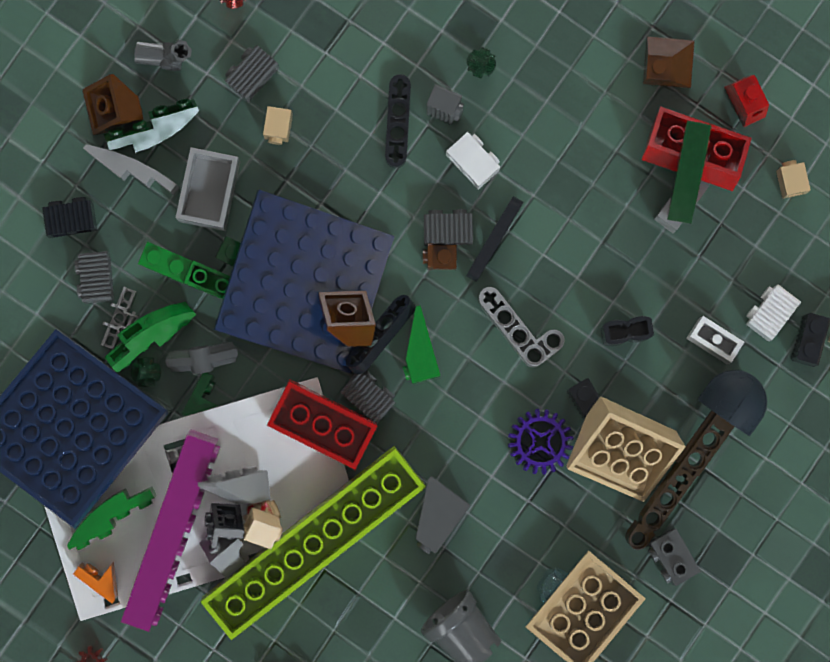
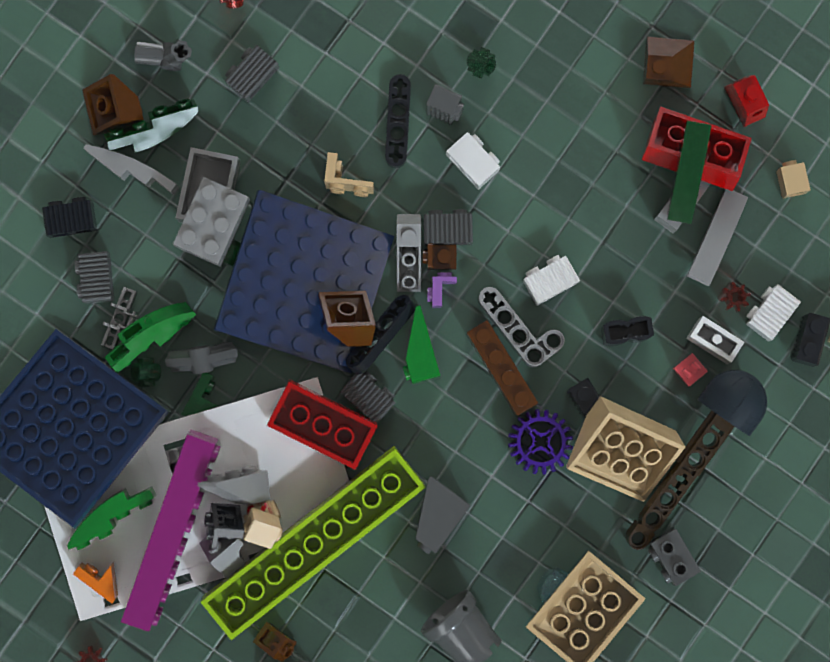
(184, 270): green slope -> none
(211, 222): none -> light grey piece
(274, 642): none -> reddish brown bracket
(277, 125): tan brick -> none
(338, 185): none -> tan bracket
(408, 252): none -> light grey slope
(434, 293): none -> medium lavender bracket
(494, 239): black beam -> none
(501, 368): none -> reddish brown brick
(551, 279): none -> white brick
(690, 370): none -> coral tile
(717, 237): none -> light grey slope
(728, 297): none -> clear red gear

